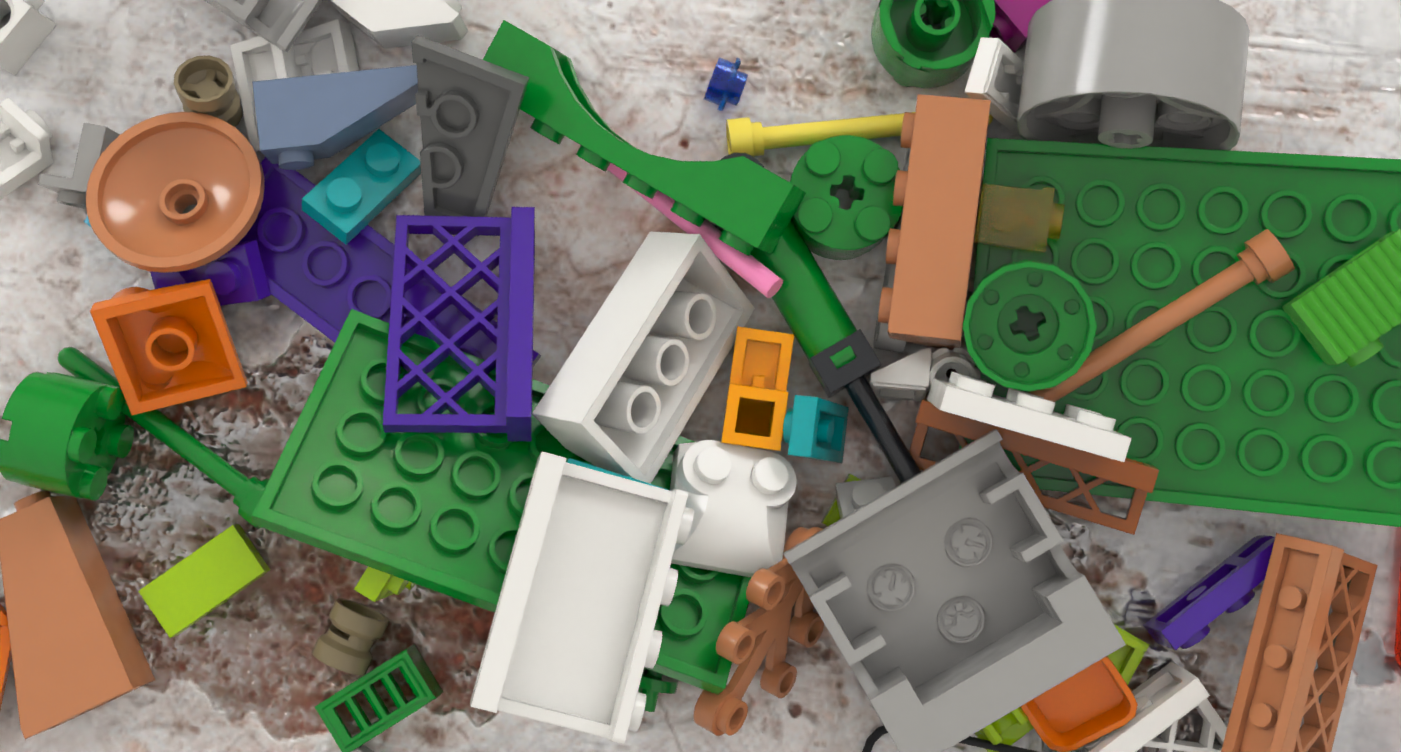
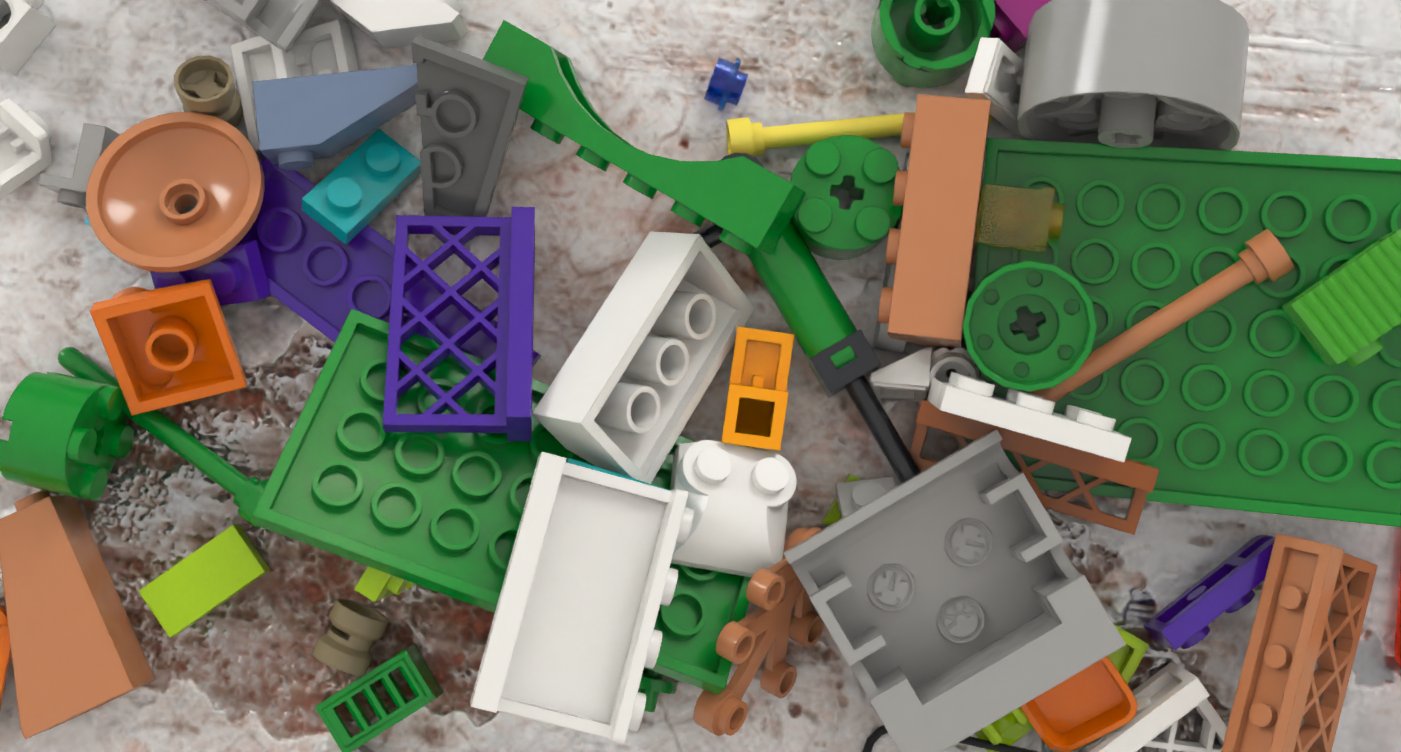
(745, 266): bright pink bar -> none
(816, 429): teal plate -> none

